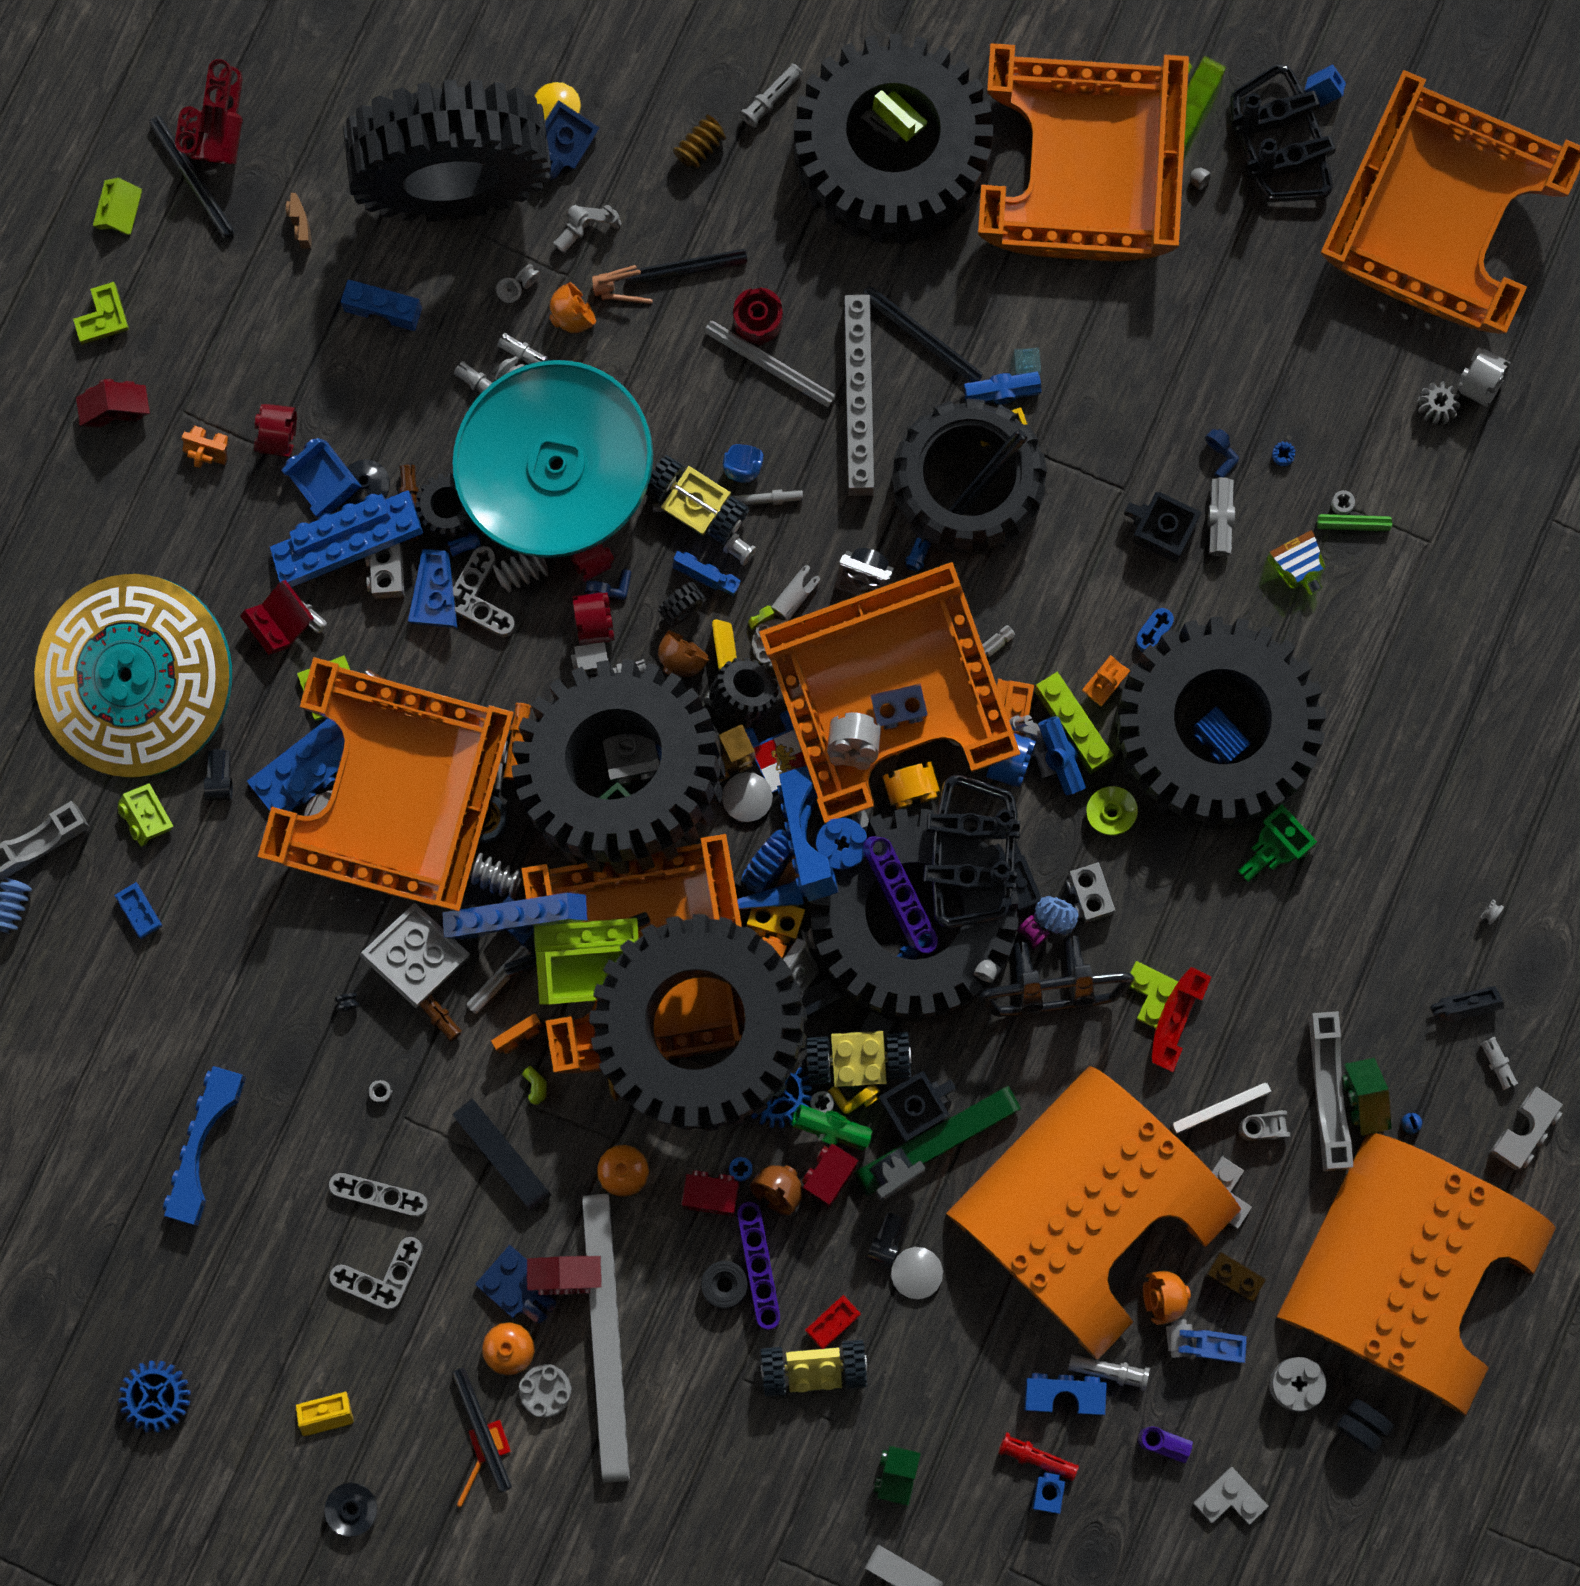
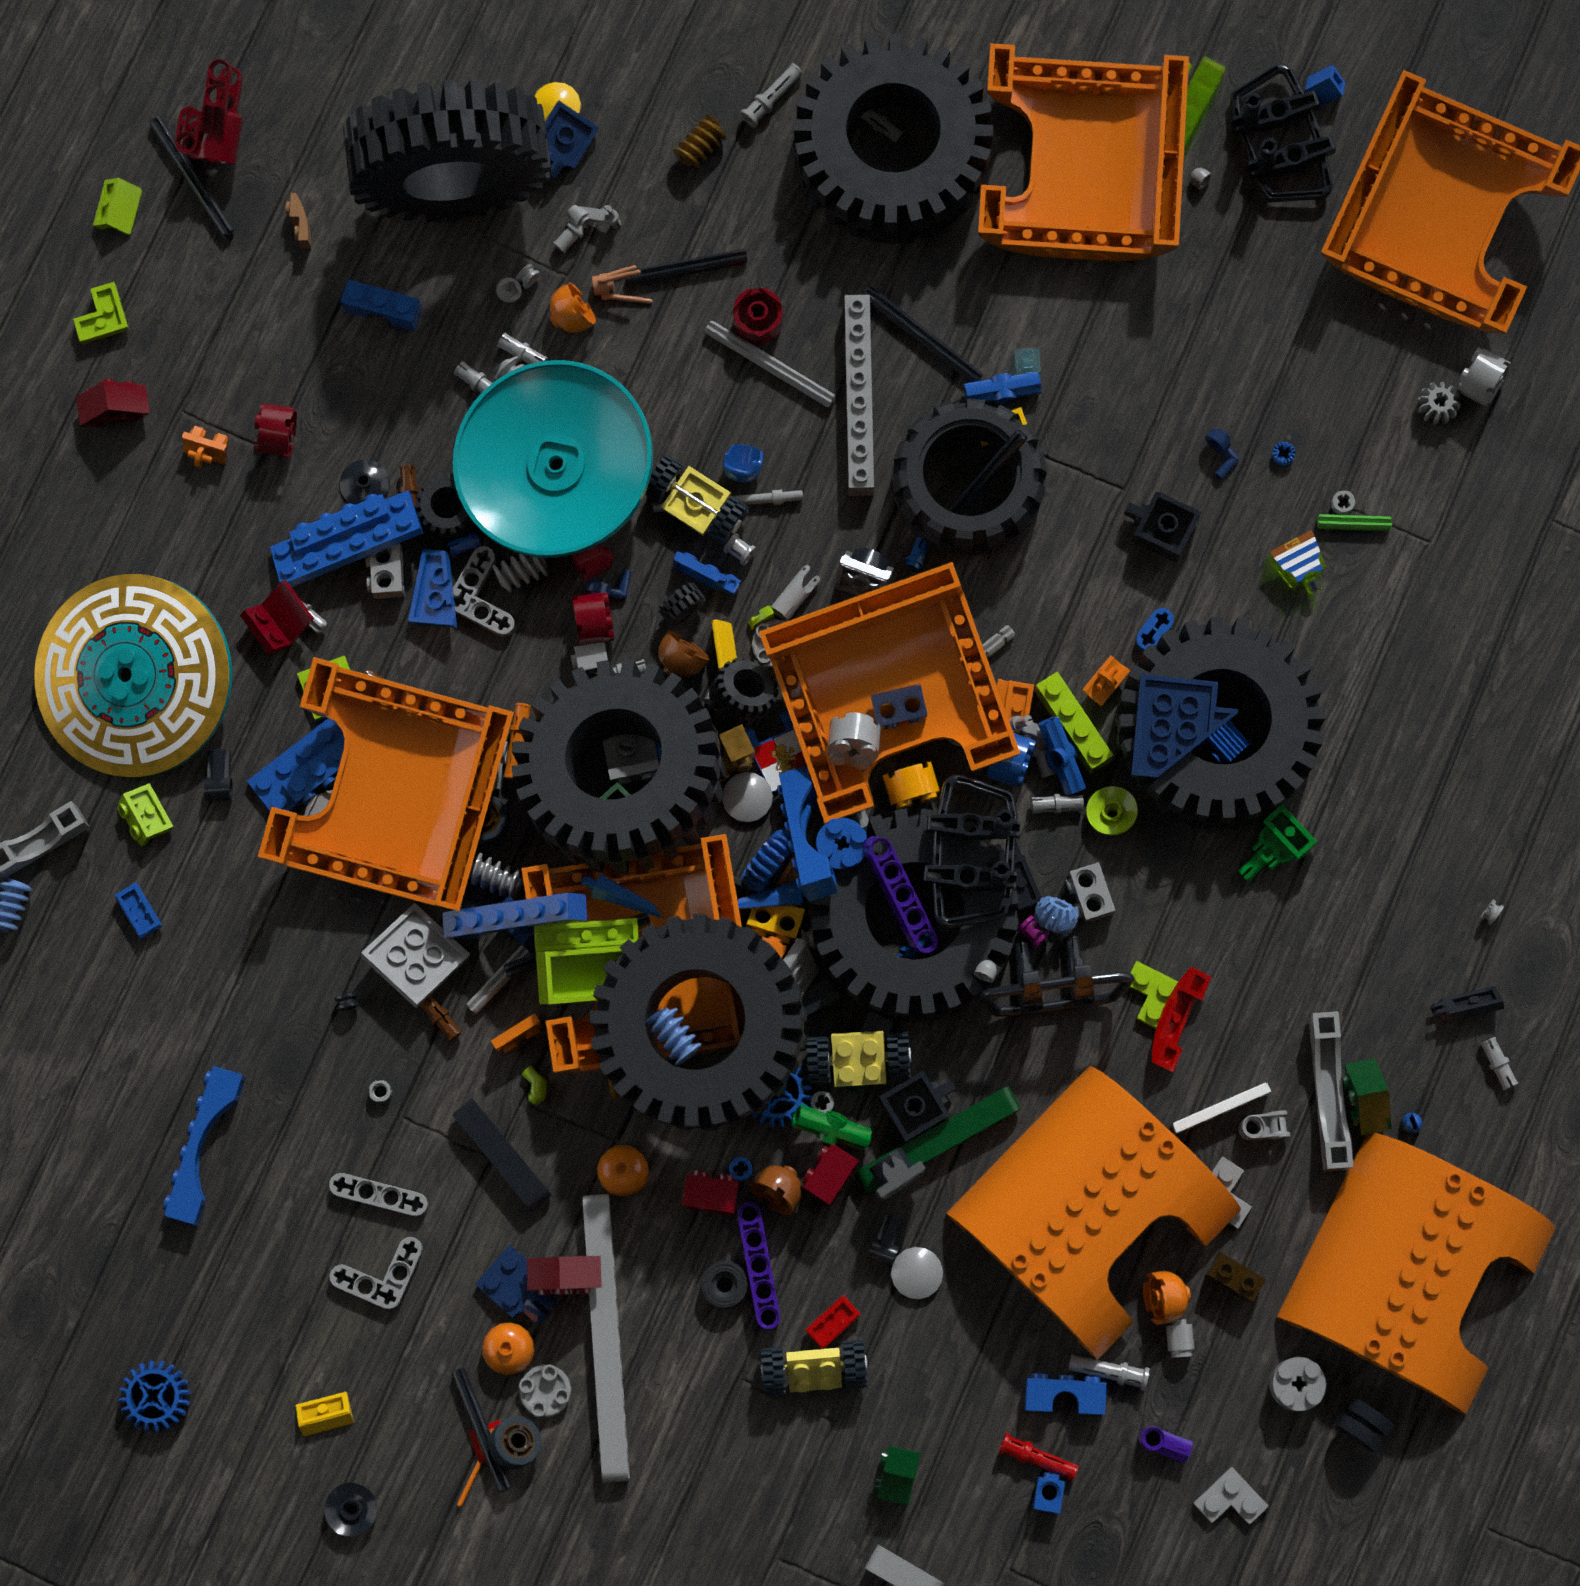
(321, 477): blue panel -> none
(526, 1434): none -> wheel
(614, 893): none -> blue bar
(673, 1034): none -> medium blue piece
(865, 1097): yellow plate -> none
(898, 114): lime panel -> none
(1057, 804): none -> light grey pin
(1173, 721): none -> dark blue wing
(1215, 1345): blue hinge -> none
(1221, 517): light grey piece -> none
(1541, 1111): light grey arch -> none

